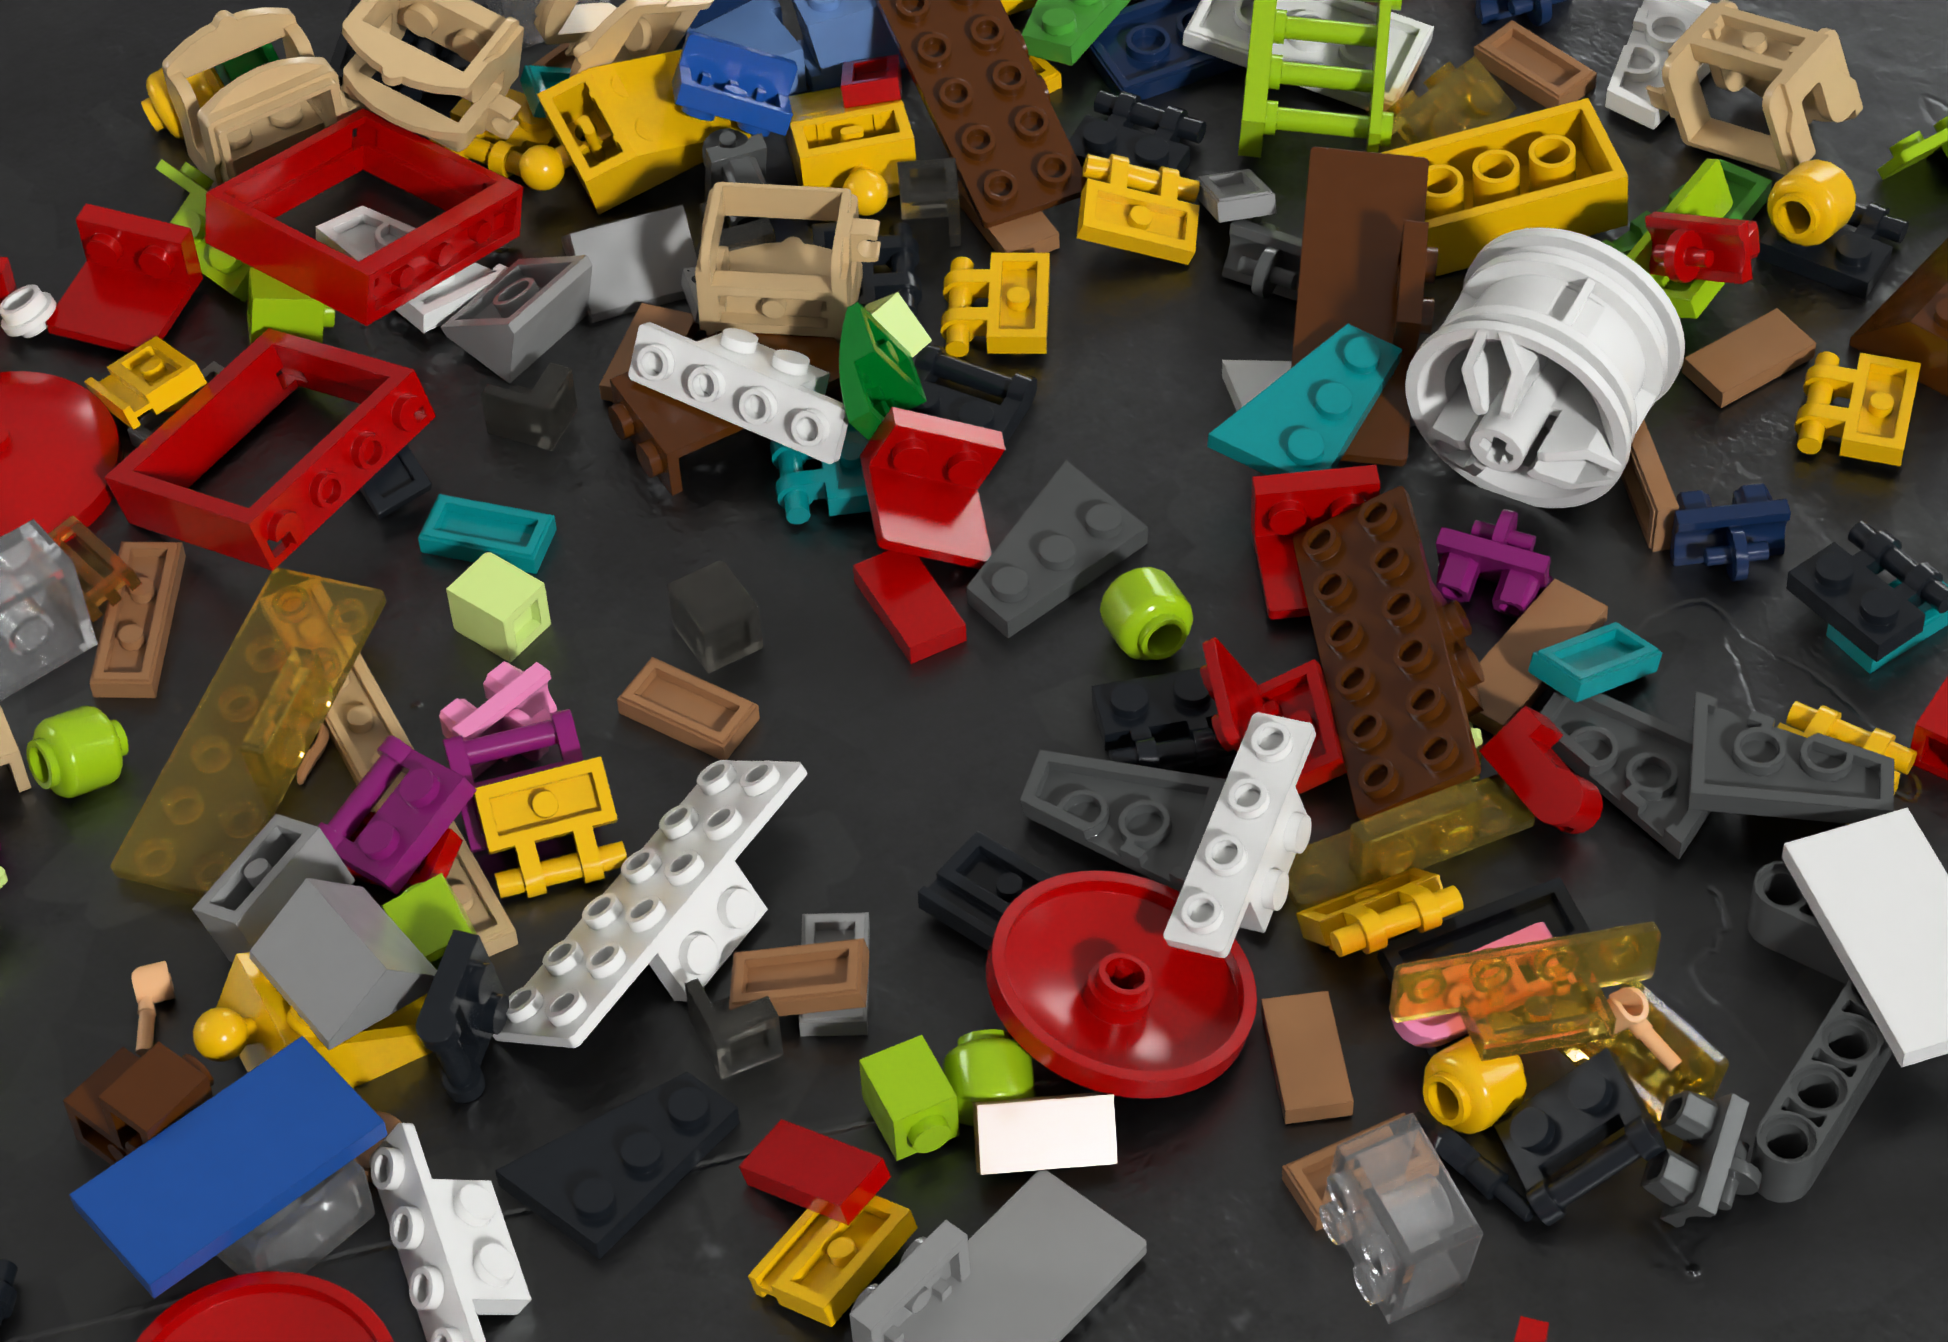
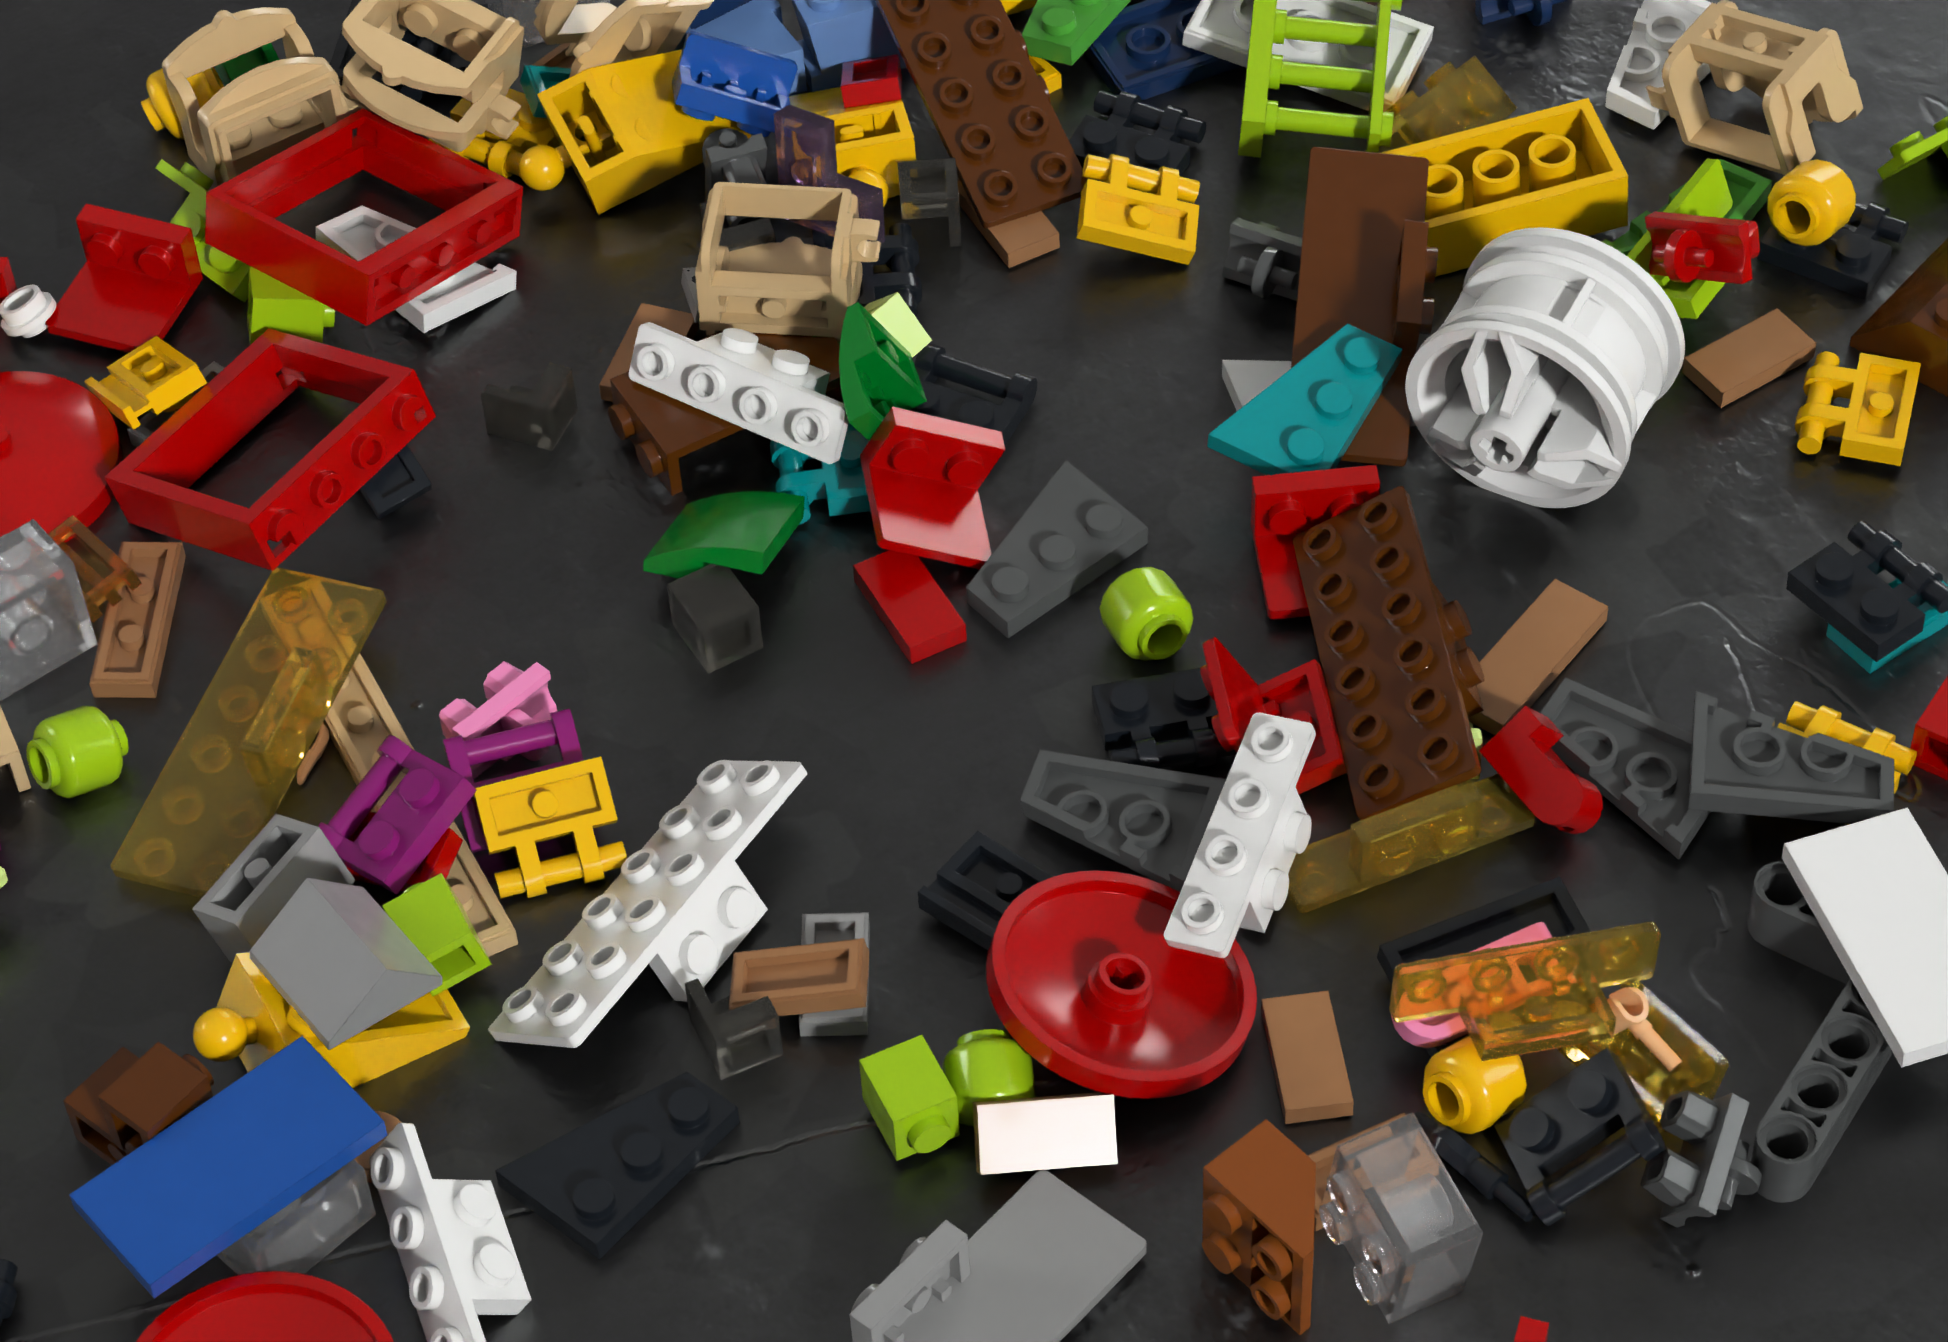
(151, 985): light nougat hand -> none
(463, 1014): black plate -> none
(470, 528): teal tile -> none
(498, 606): yellowish green panel -> none
(523, 312): light grey slope -> none
(635, 261): light grey slope -> none
(688, 709): medium nougat tile -> none
(727, 531): none -> green slope
(809, 159): none -> plate
(815, 1171): red tile -> none
(827, 1264): yellow plate -> none
(1016, 304): yellow plate -> none
(1236, 195): light grey tile -> none
(1263, 1221): none -> dark orange slope
(1379, 912): yellow plate -> none
(1495, 555): magenta hips -> none
(1534, 66): medium nougat tile -> none
(1595, 662): teal tile -> none
(1650, 491): medium nougat tile -> none
(1729, 533): dark blue hips -> none

